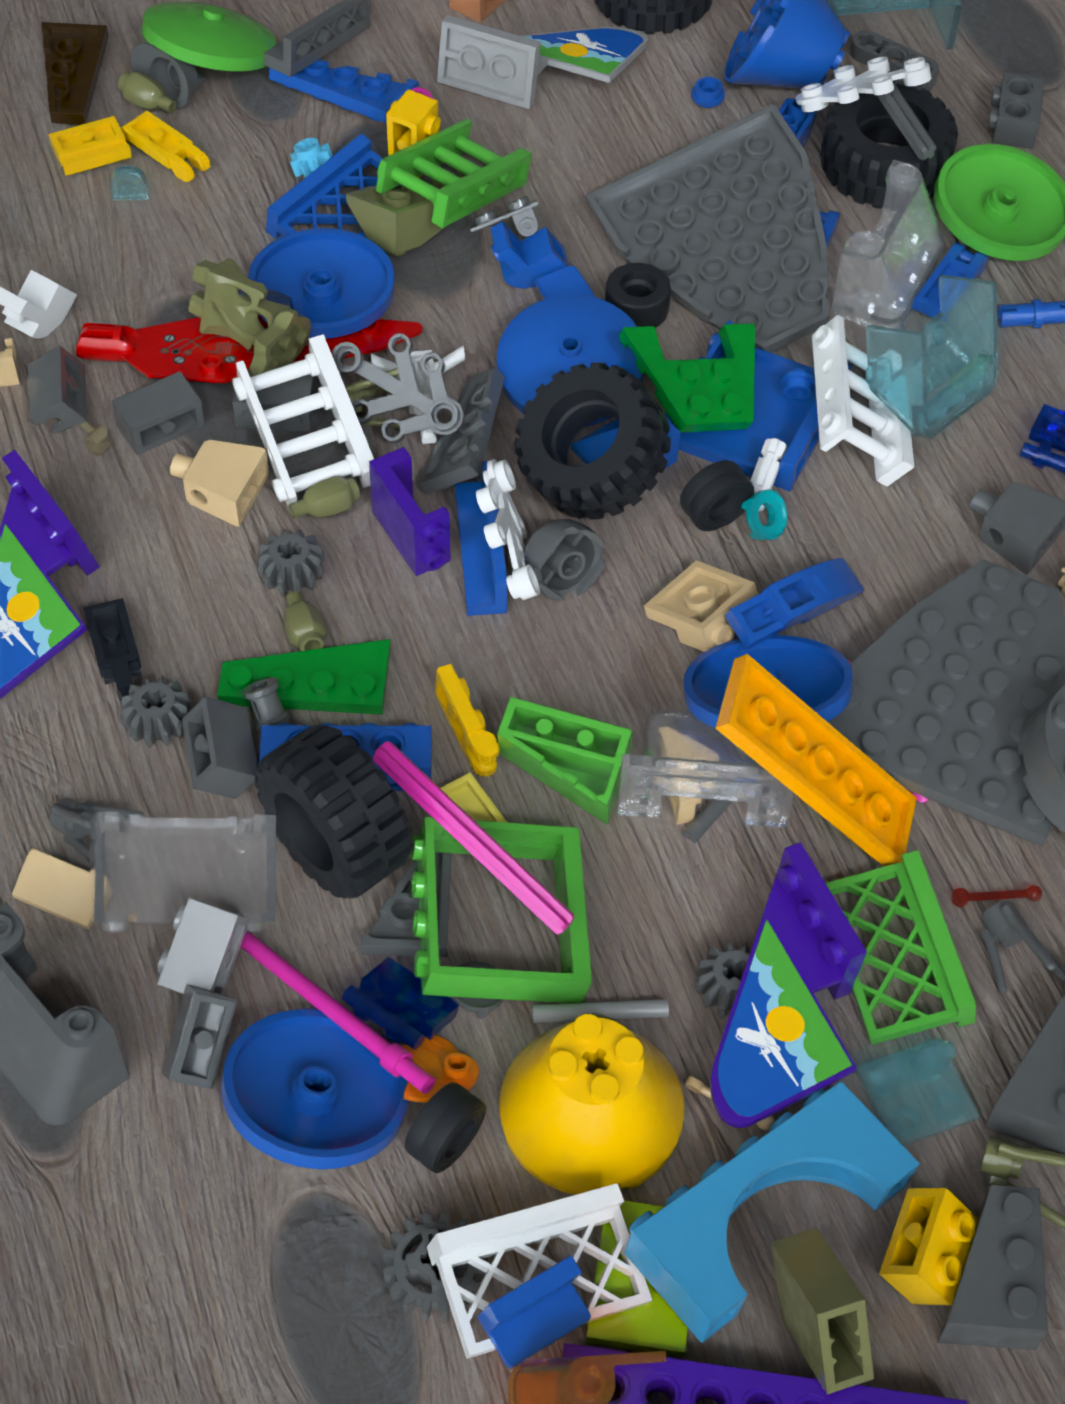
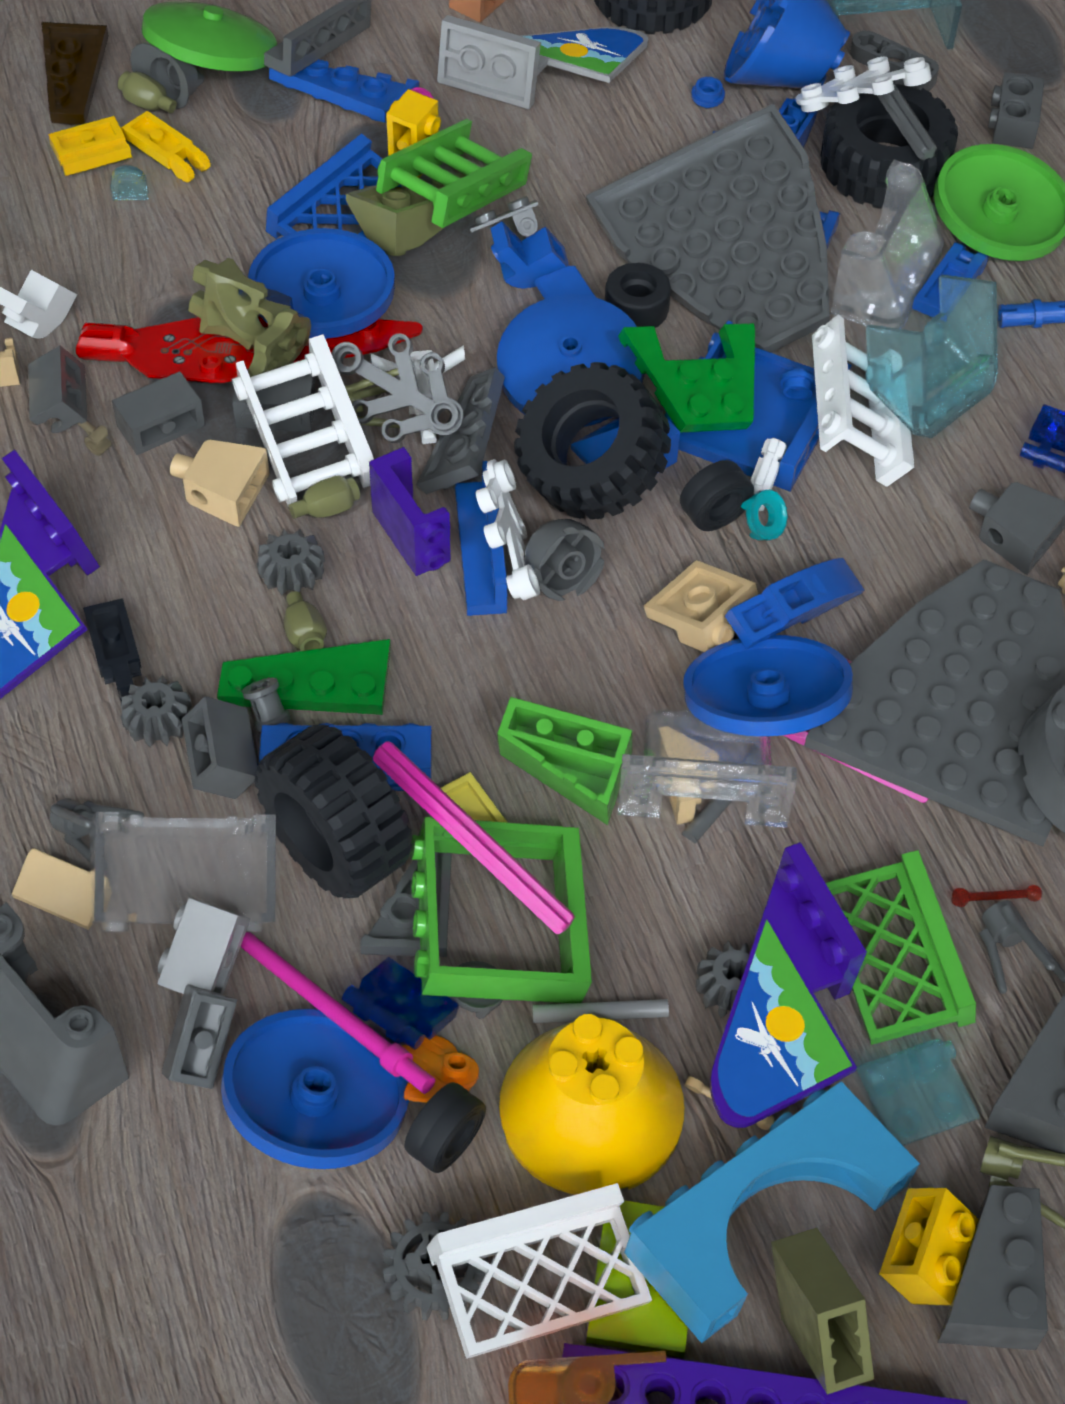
(309, 156): medium azure gear -> none
(466, 723): yellow hinge -> none
(535, 1313): blue panel -> none
(816, 761): light orange plate -> none

